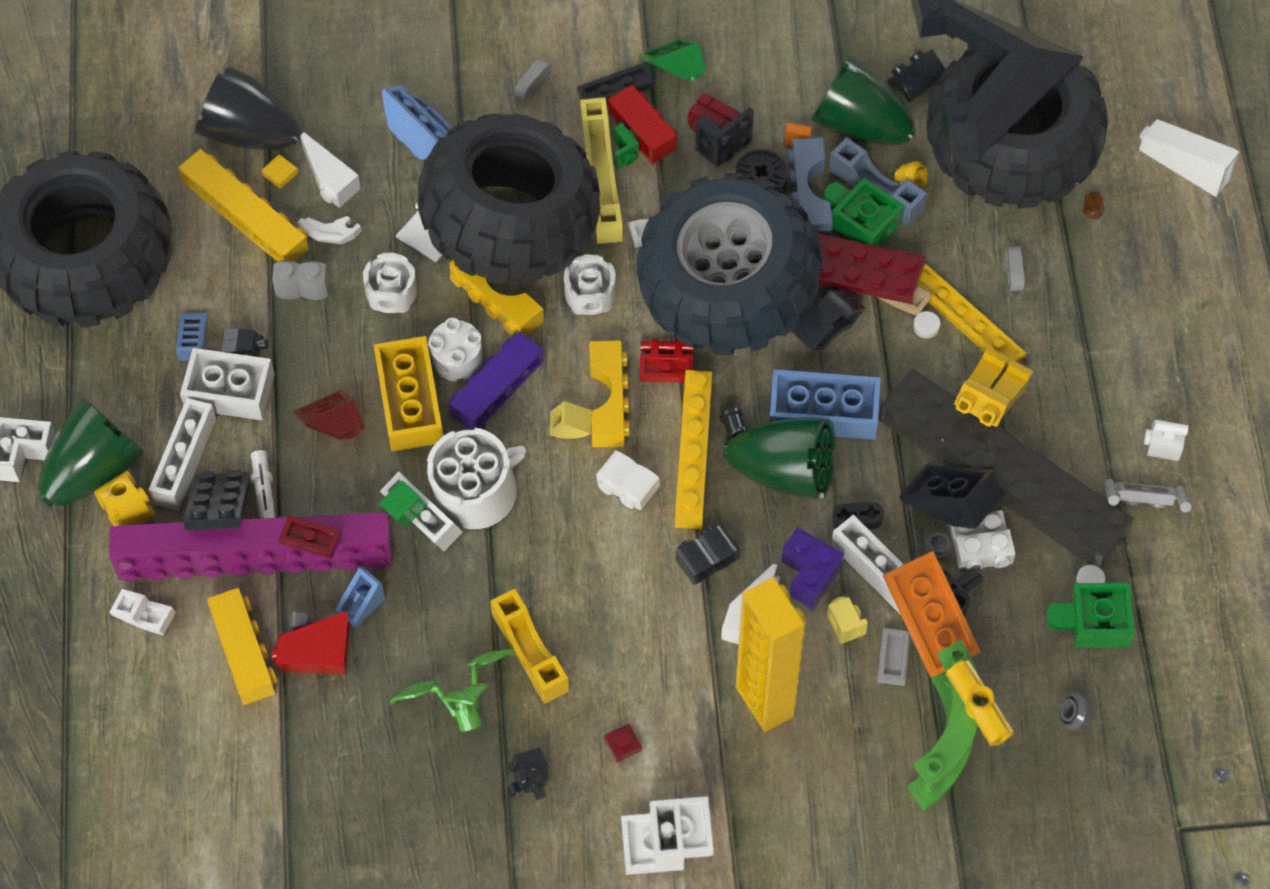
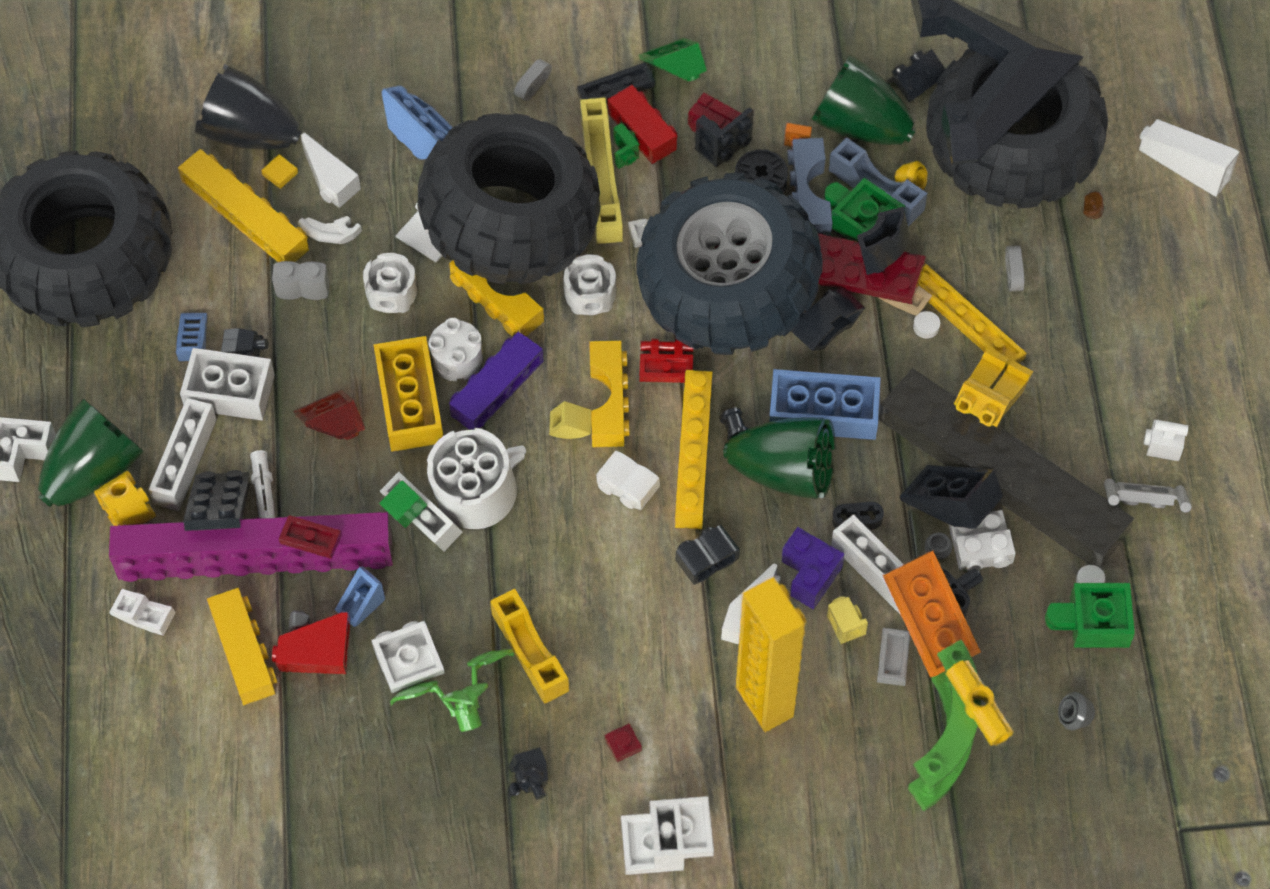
(407, 656): none -> white plate
(884, 241): none -> black brick

